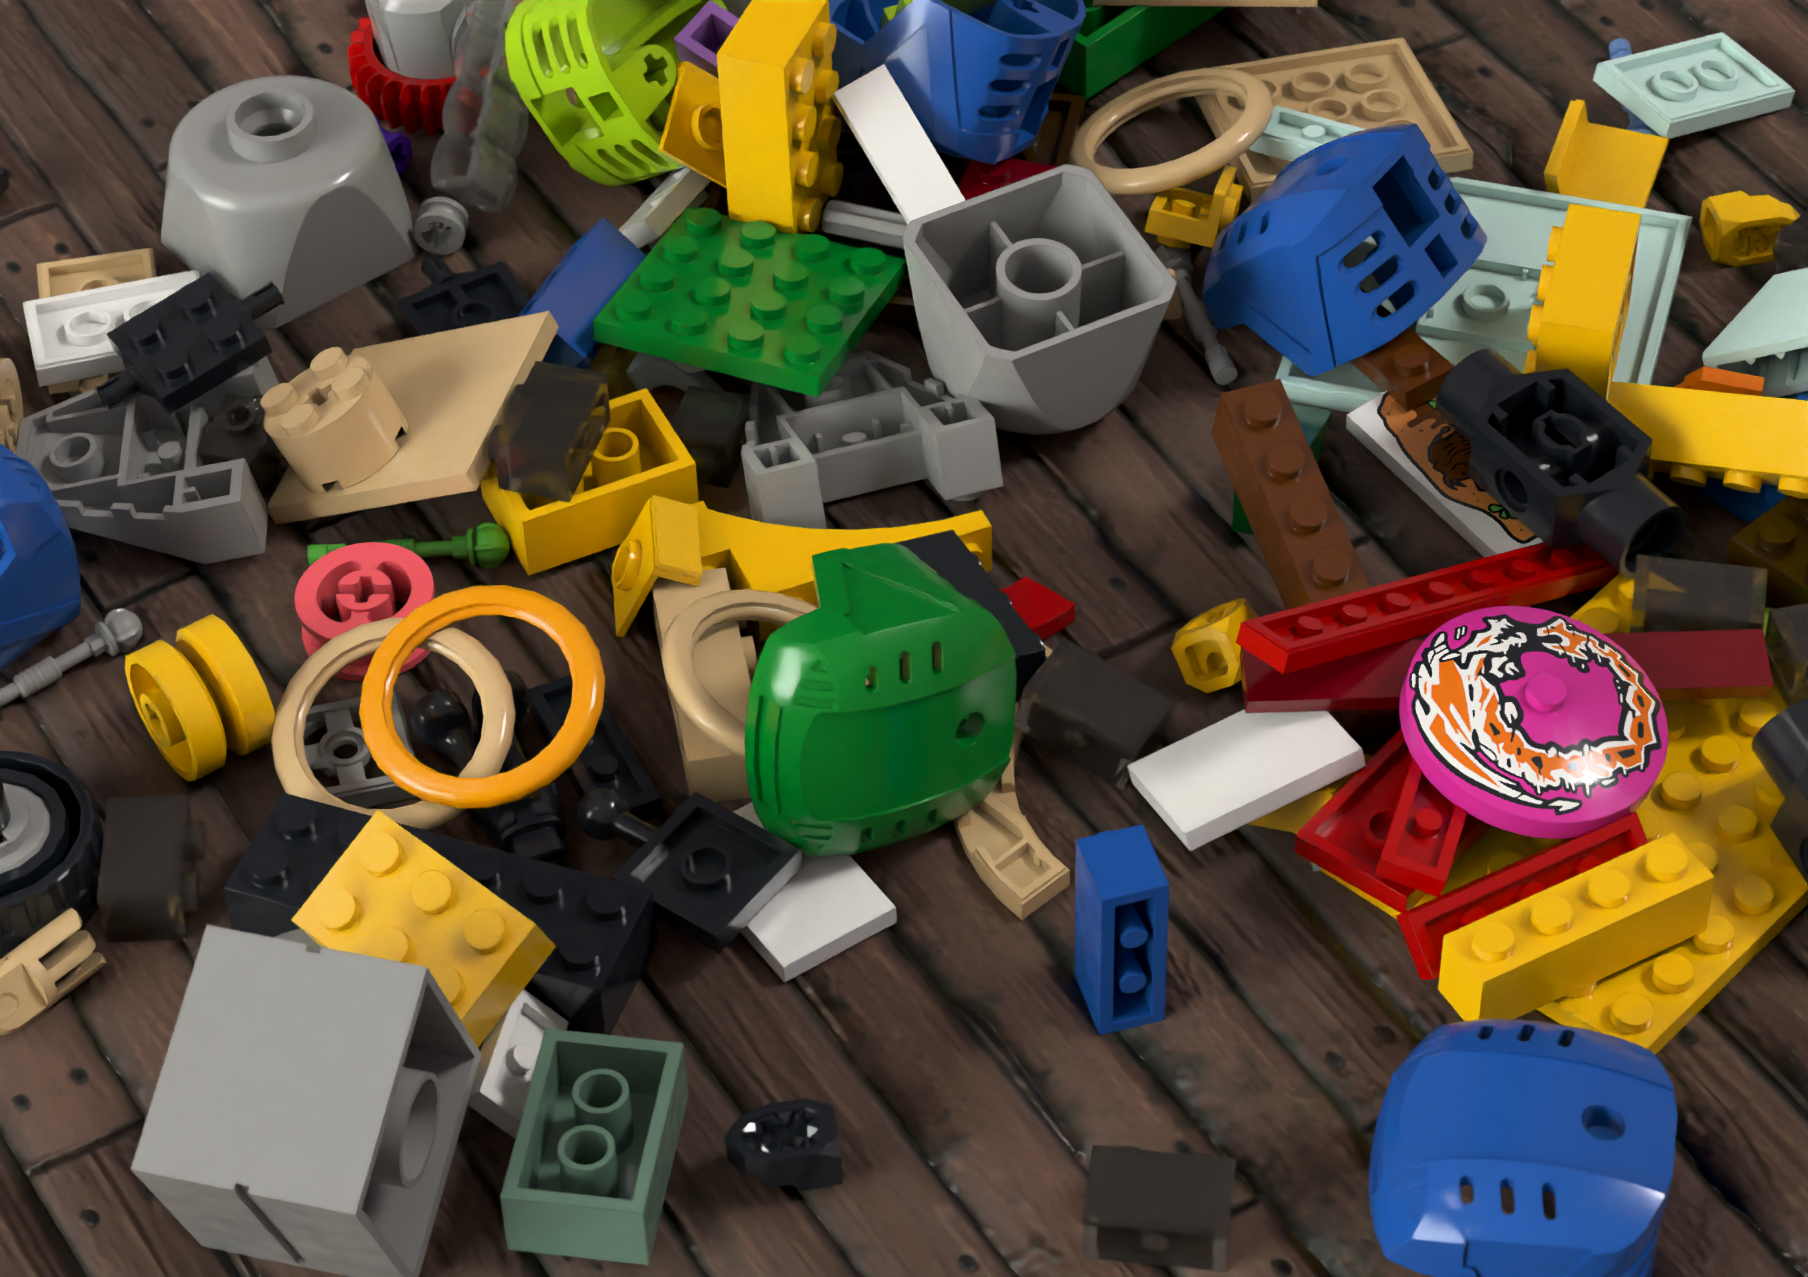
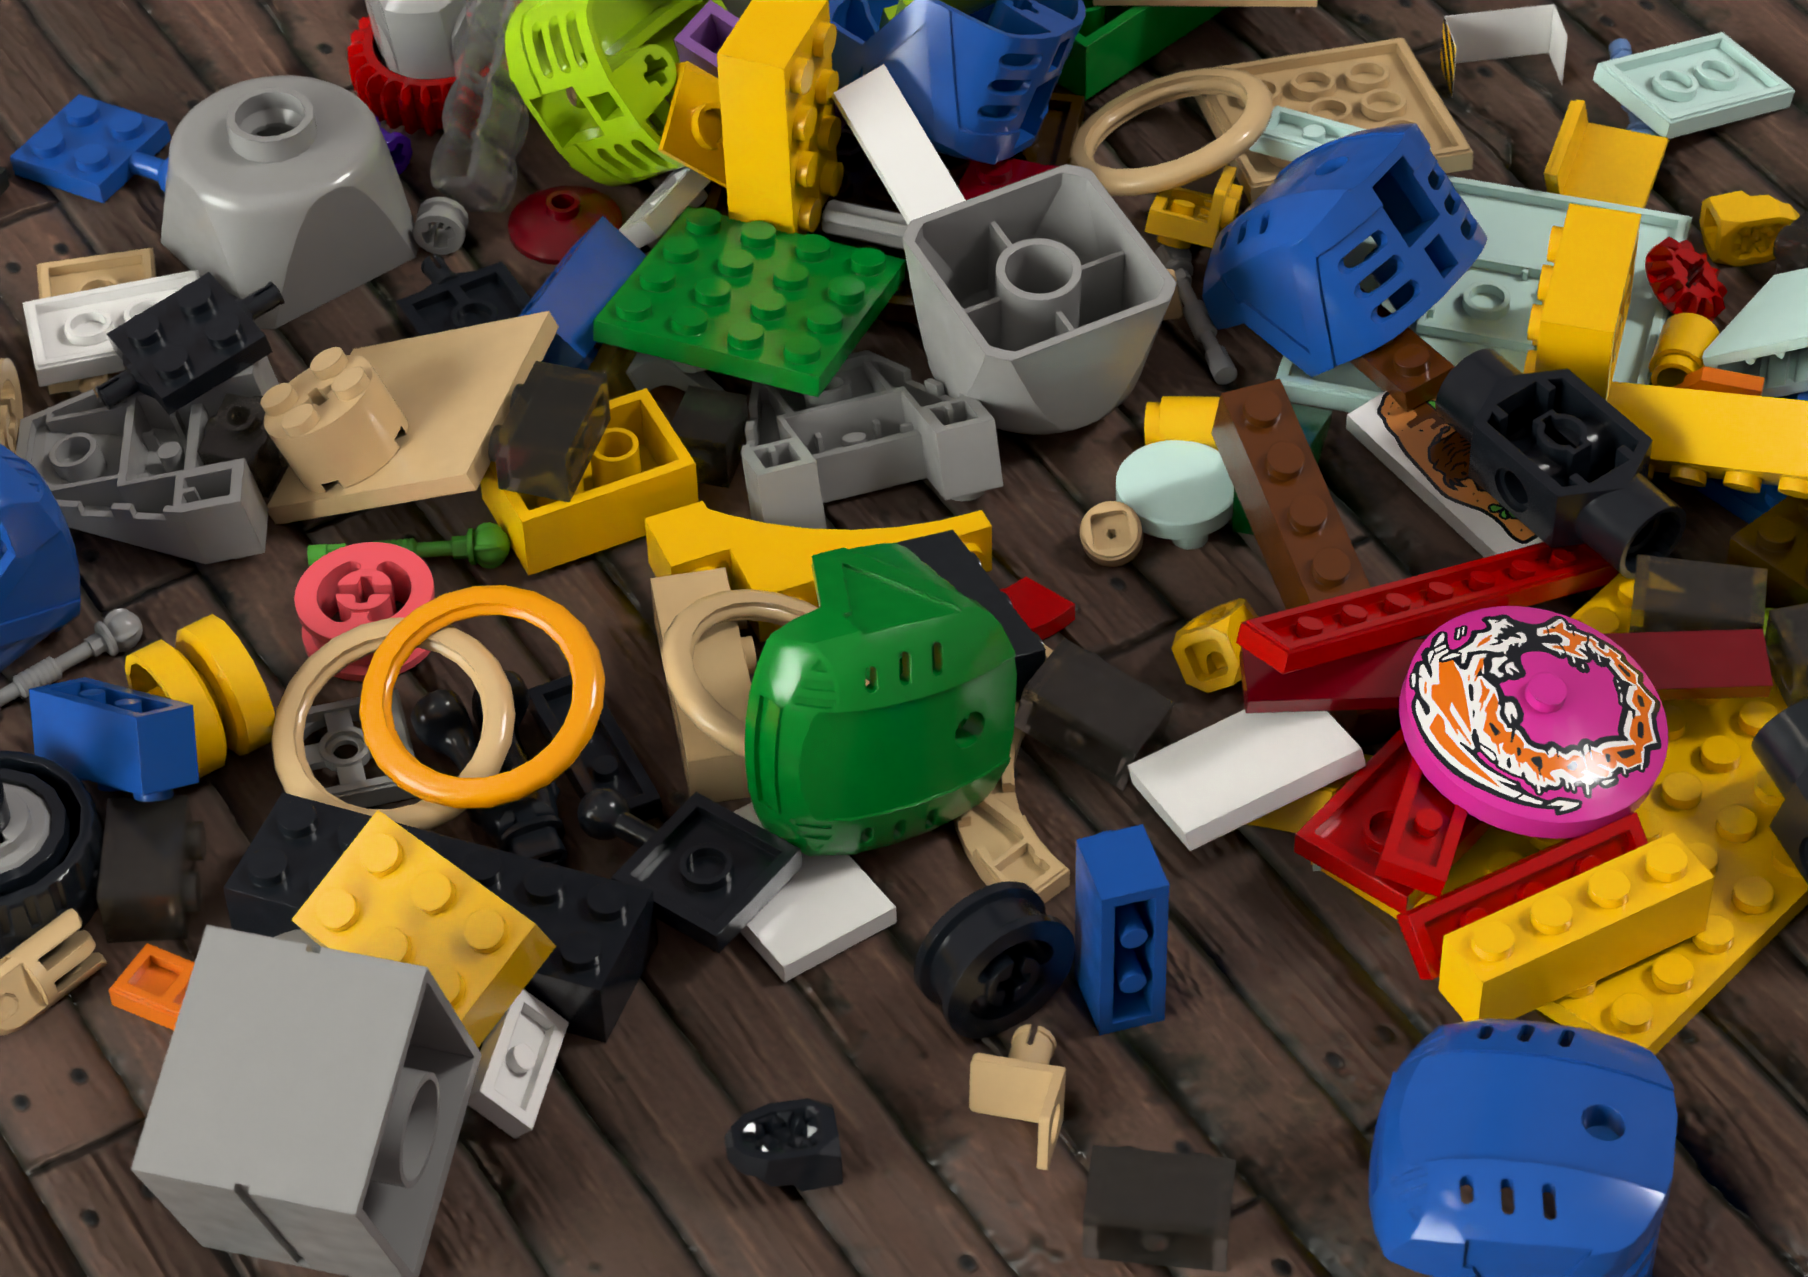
(94, 149): none -> blue plate
(116, 736): none -> blue brick
(153, 985): none -> orange tile
(556, 218): none -> dark red dish
(595, 1147): sand green brick -> none
(659, 545): yellow piece -> none
(994, 959): none -> black wheel
(1022, 1087): none -> tan bracket
(1111, 533): none -> tan tile
(1177, 490): none -> light aqua tile
(1181, 419): none -> yellow brick
(1502, 35): none -> white sticker
(1671, 266): none -> red gear
(1680, 348): none -> yellow brick

